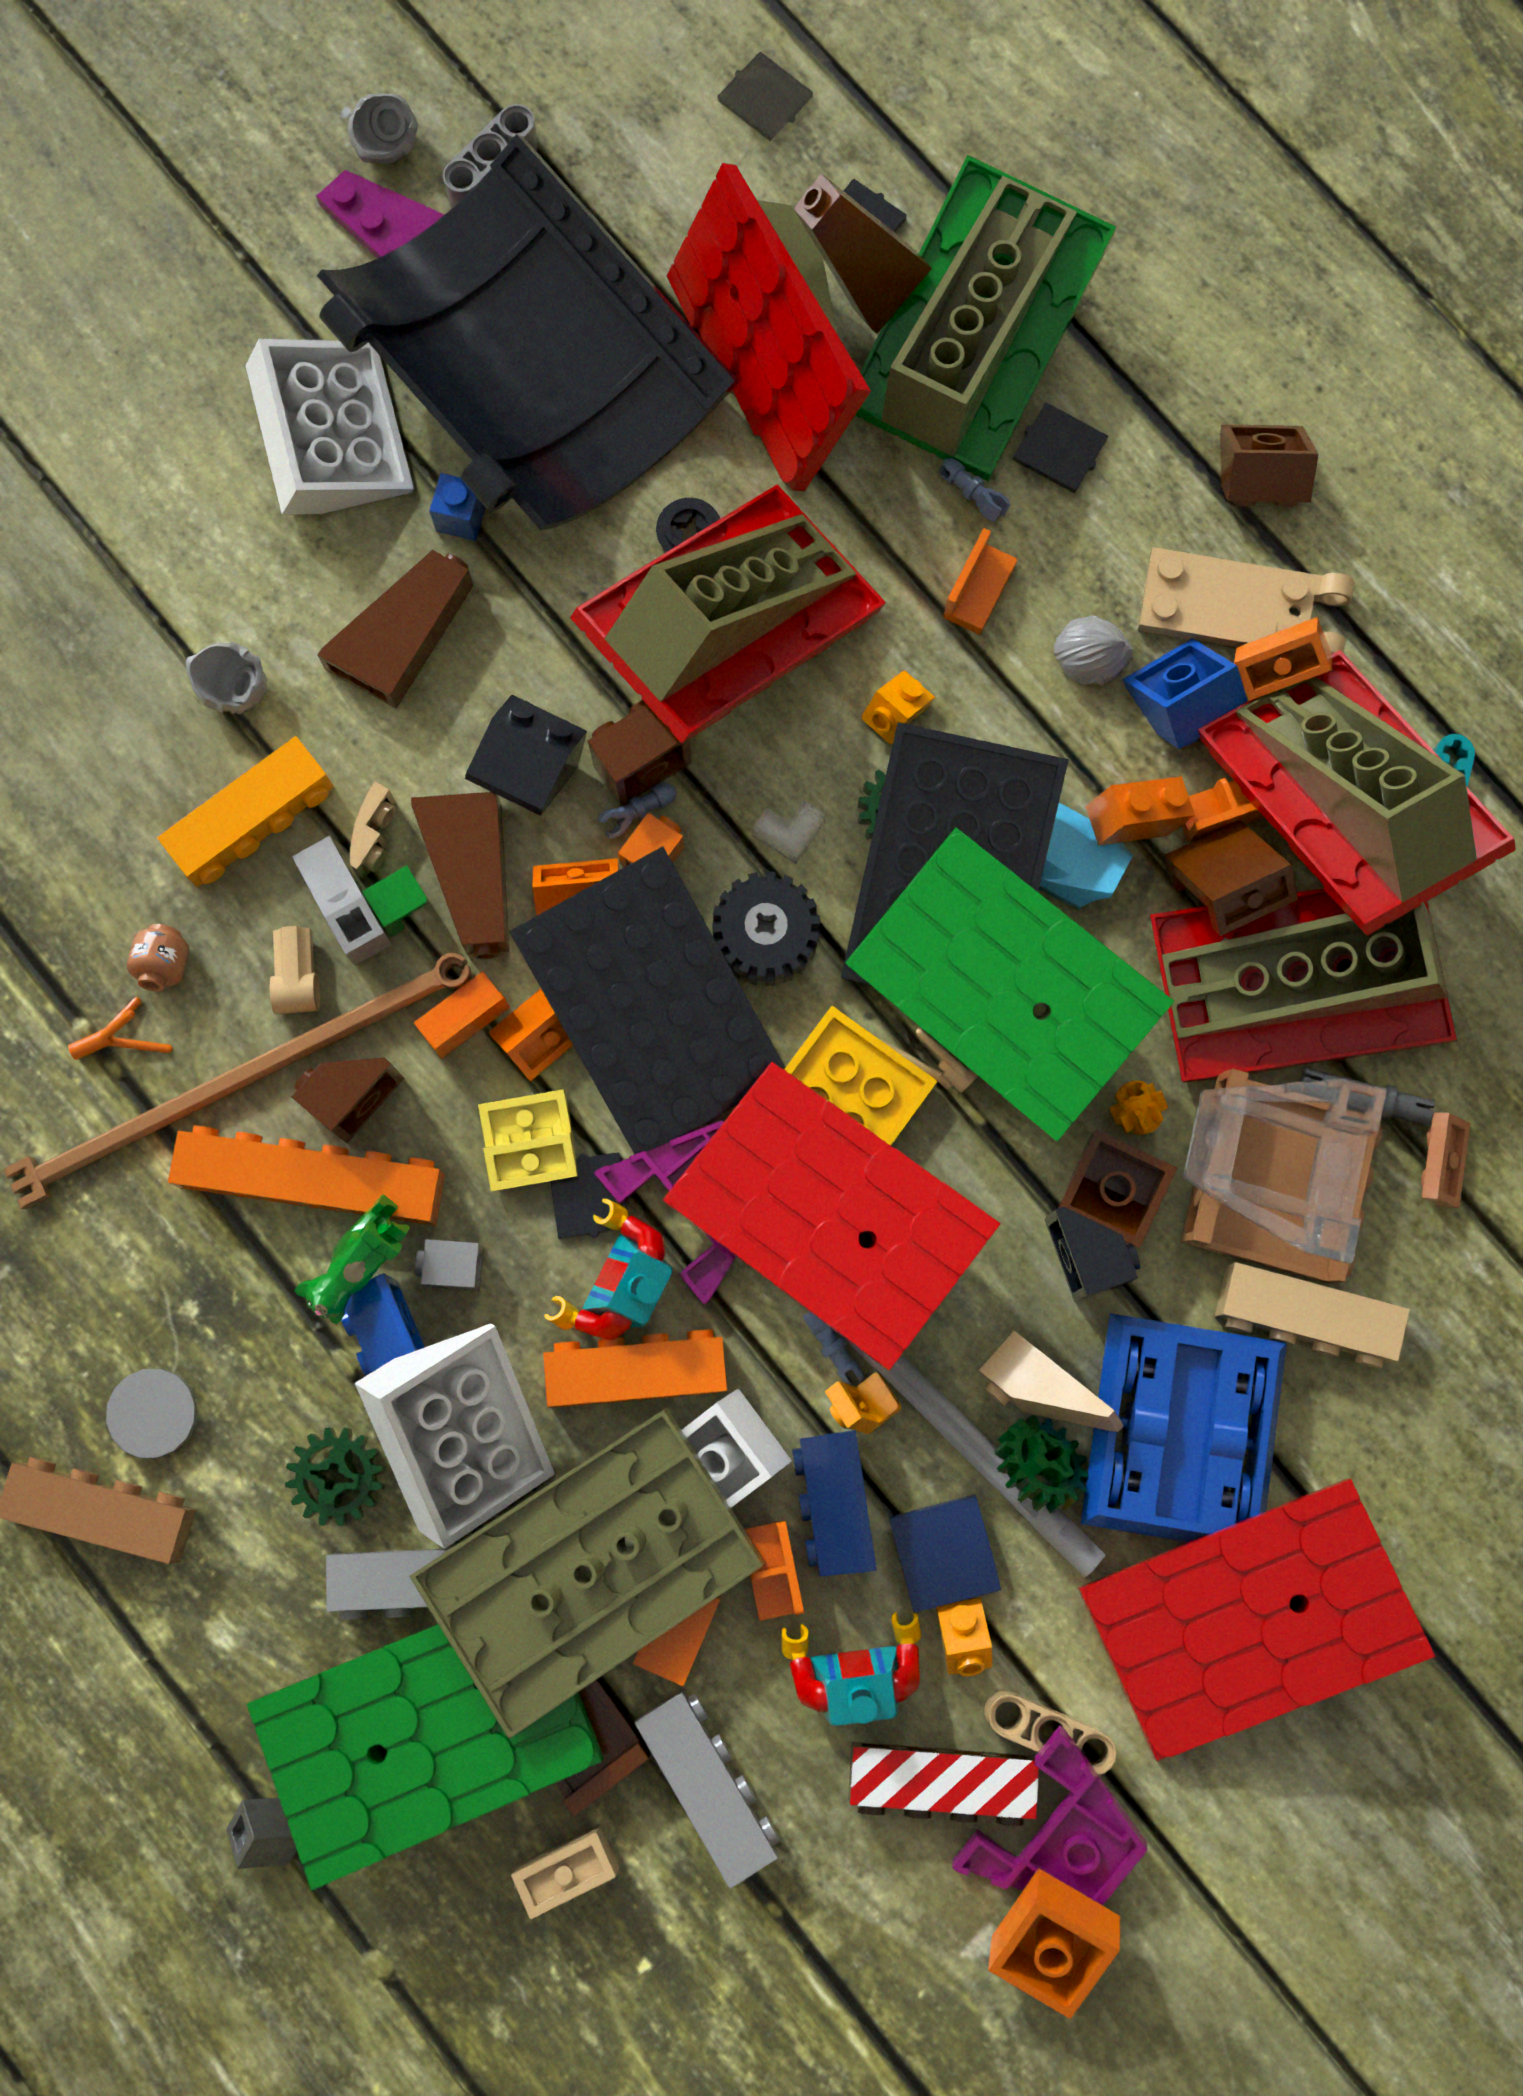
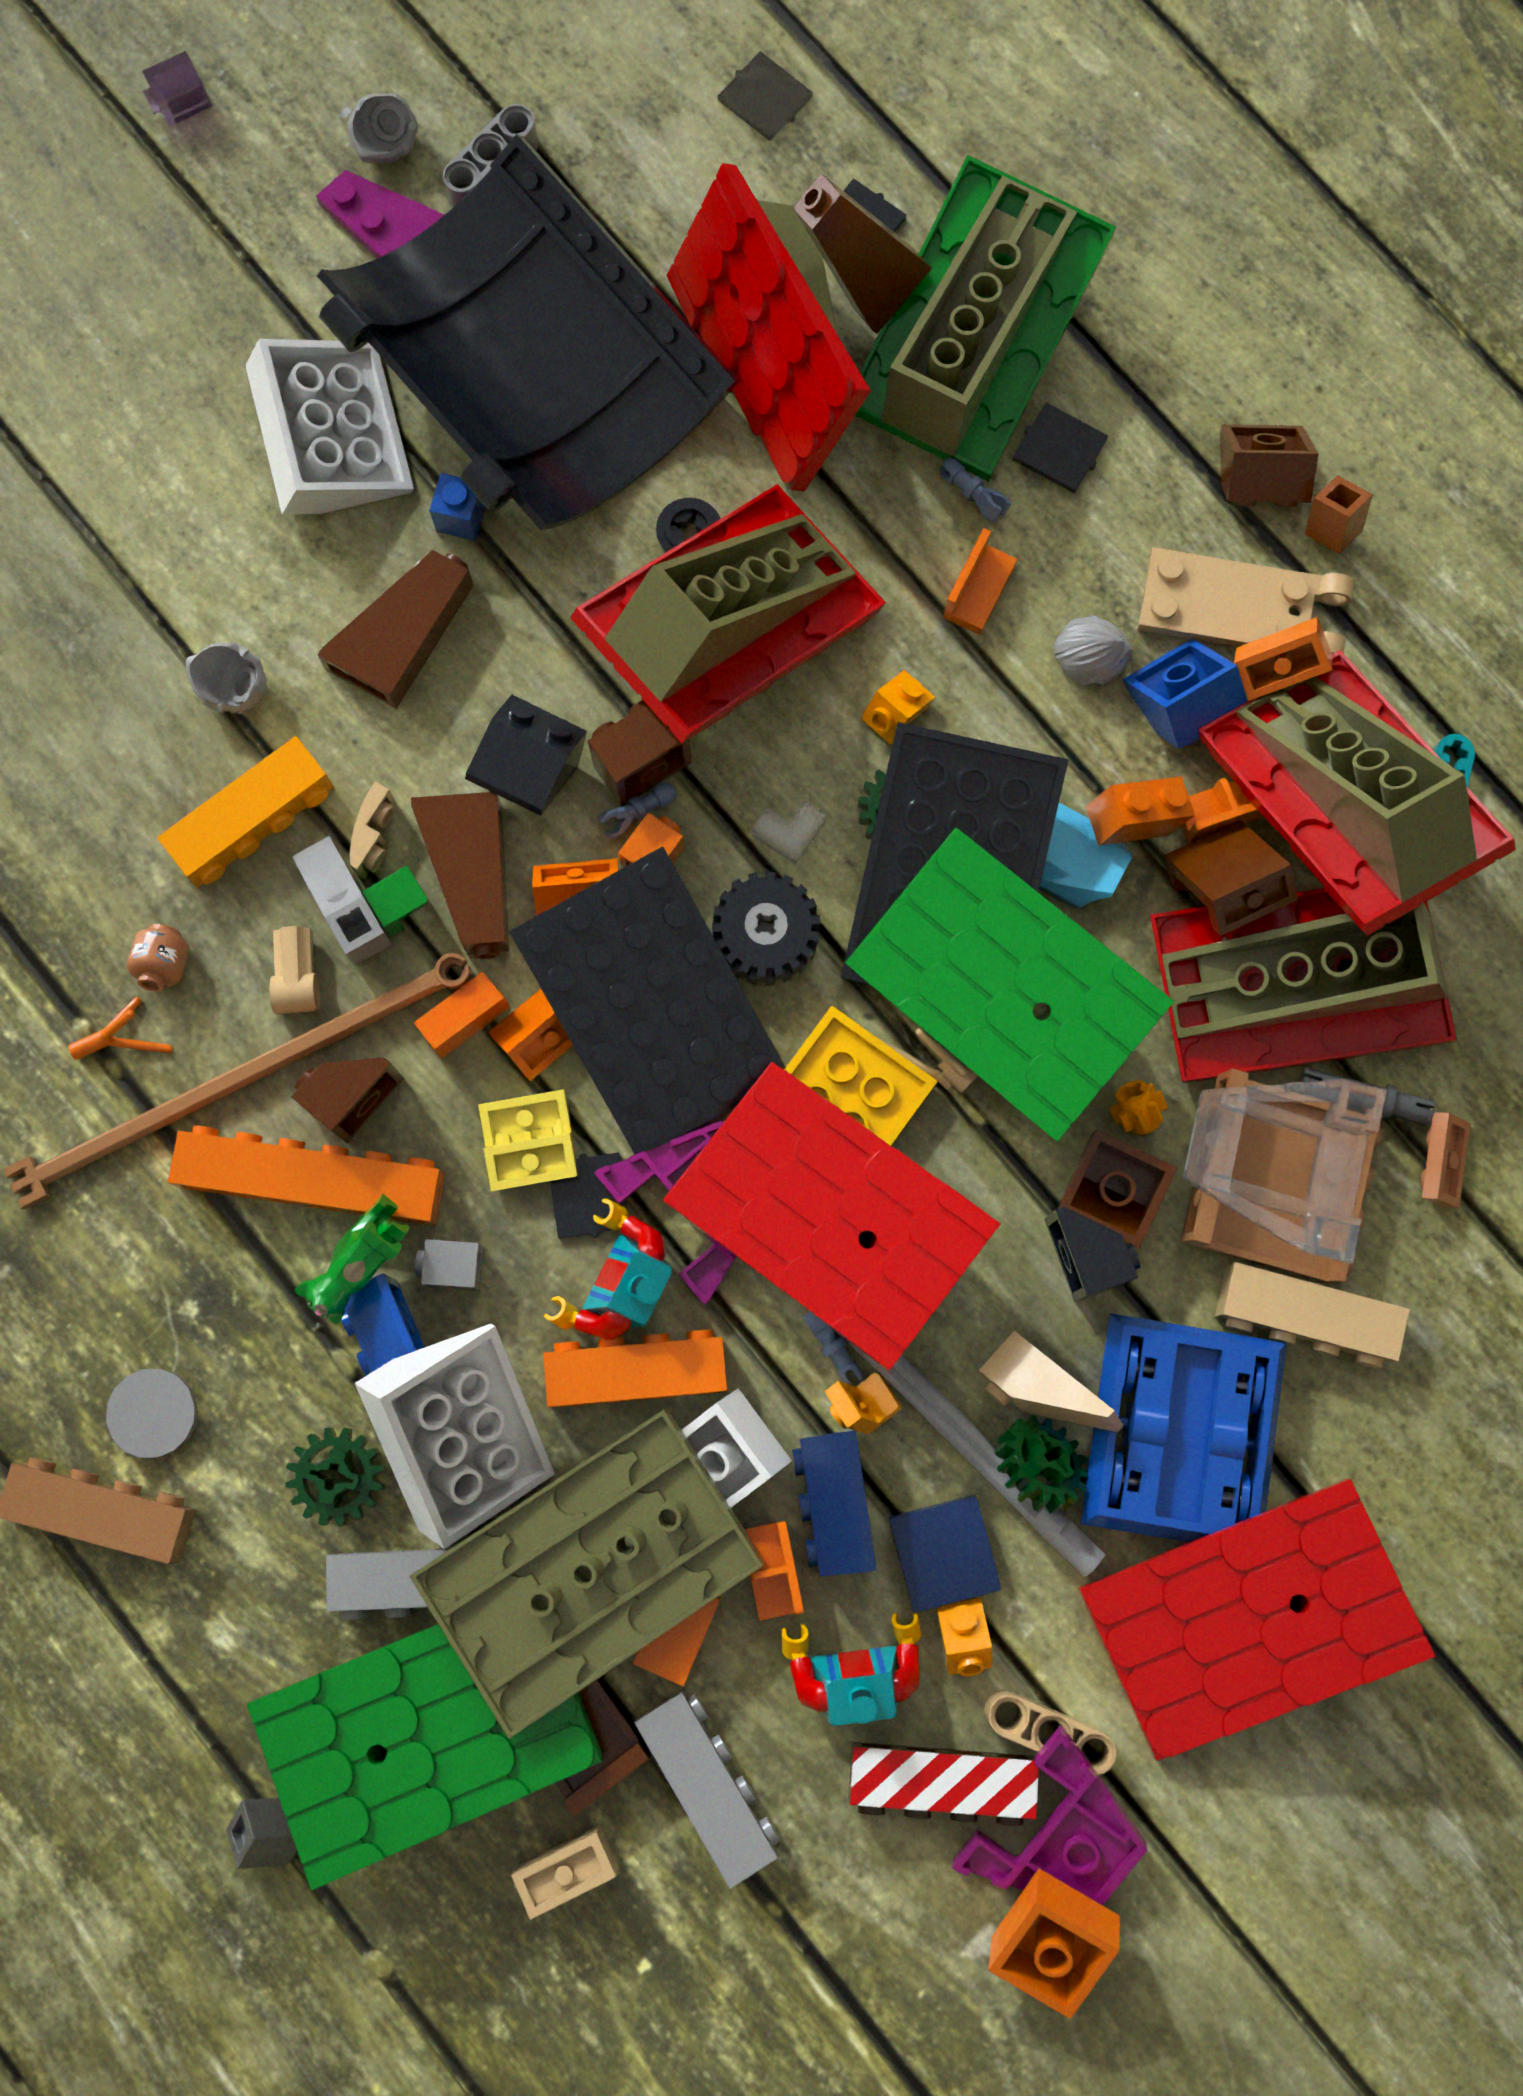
(175, 89): none -> clear purple brick
(1338, 514): none -> dark orange brick

